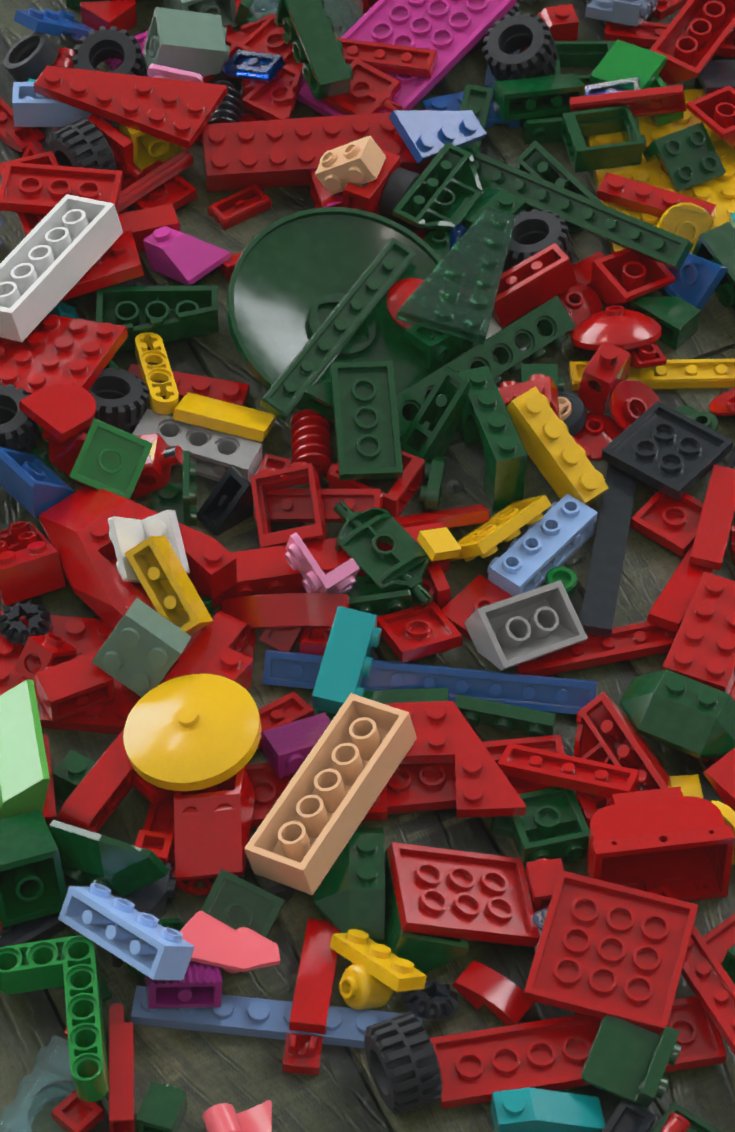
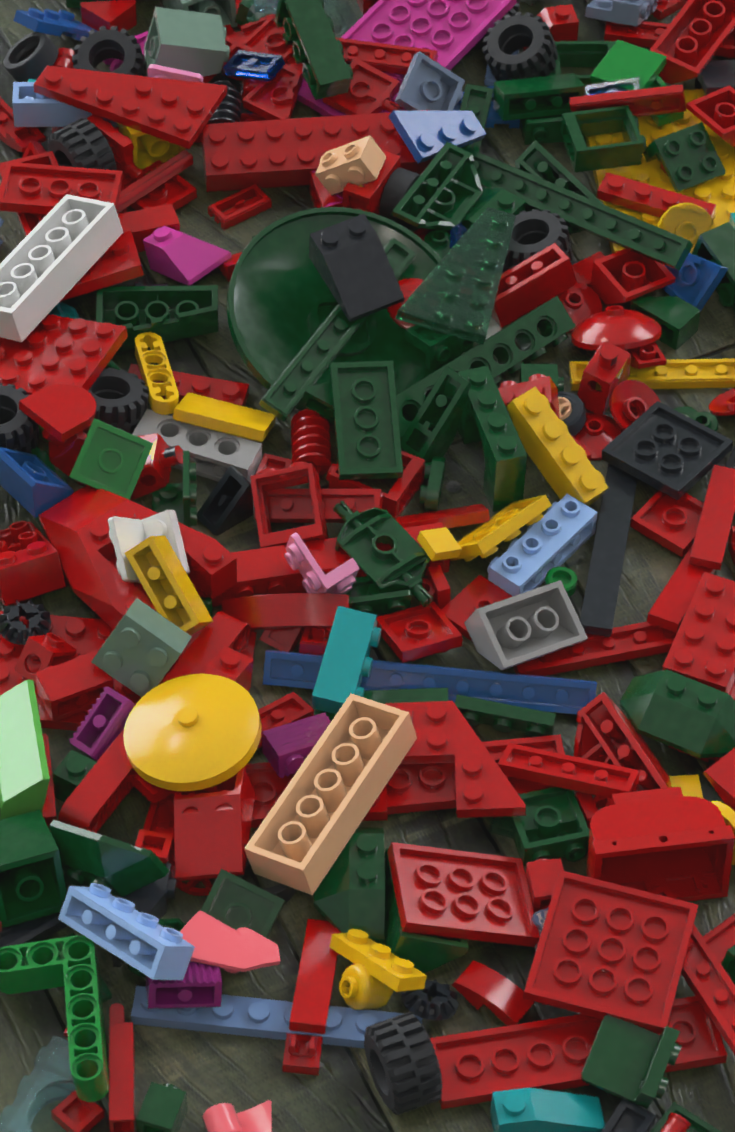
(102, 724): none -> magenta brick
(355, 267): none -> black slope
(429, 86): none -> sand blue plate

